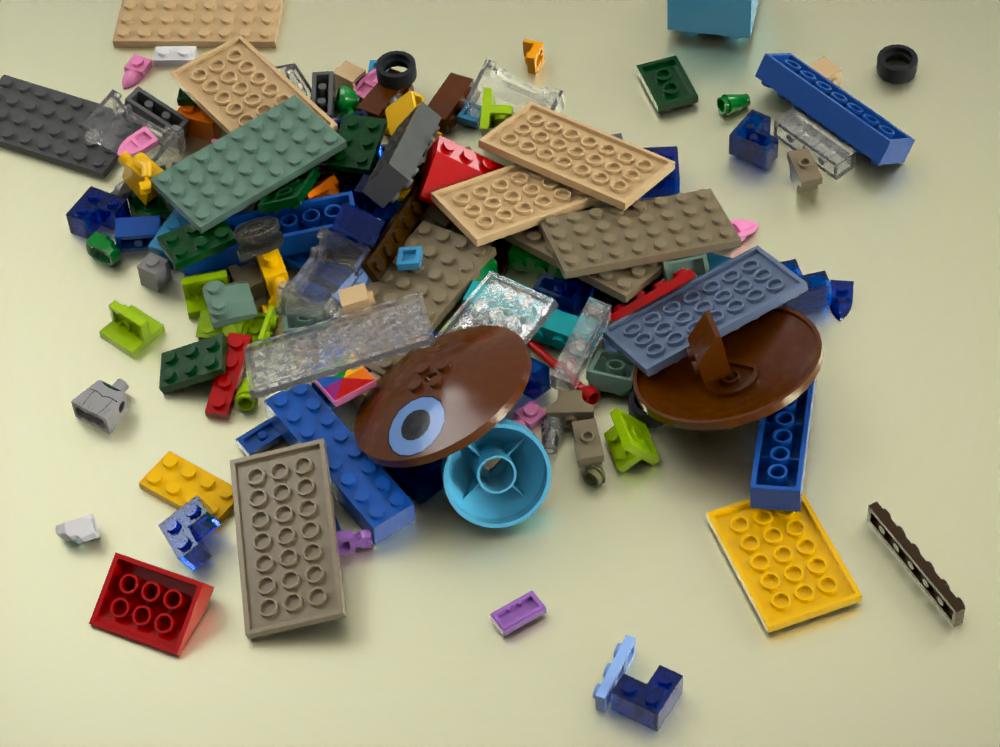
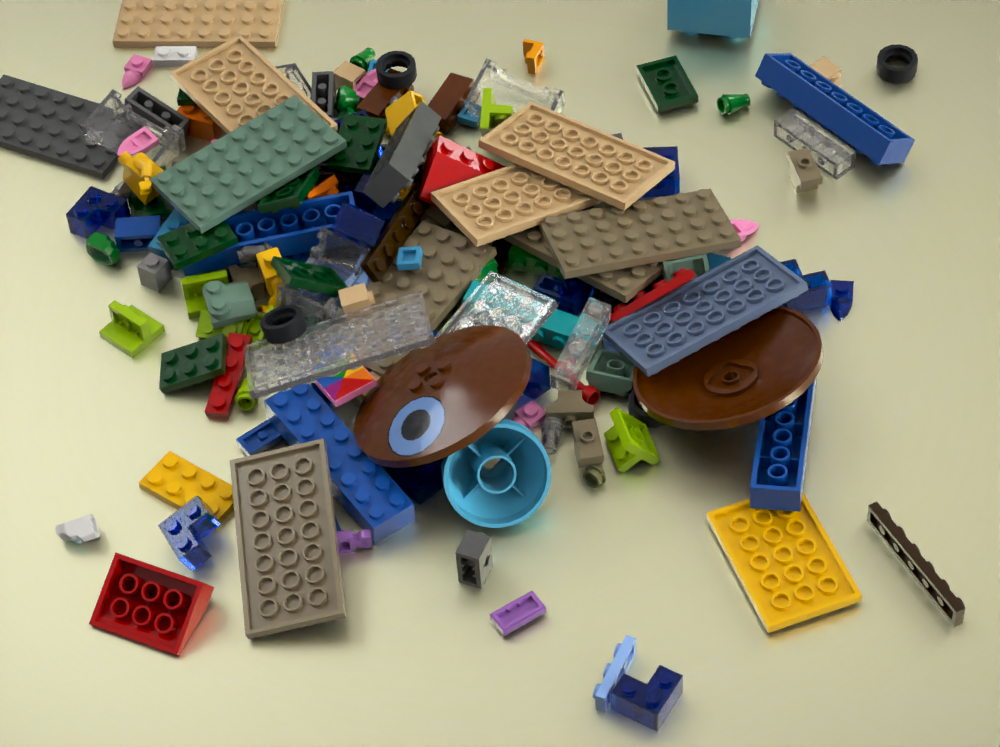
(102, 404): light grey torso -> none
(258, 236): clear smoke wheel -> none
(283, 324): none -> black tyre
(308, 276): none -> dark green plate
(363, 58): none -> green cone
(474, 559): none -> dark grey brick
(707, 350): reddish brown slope -> none
(753, 141): clear blue brick -> none

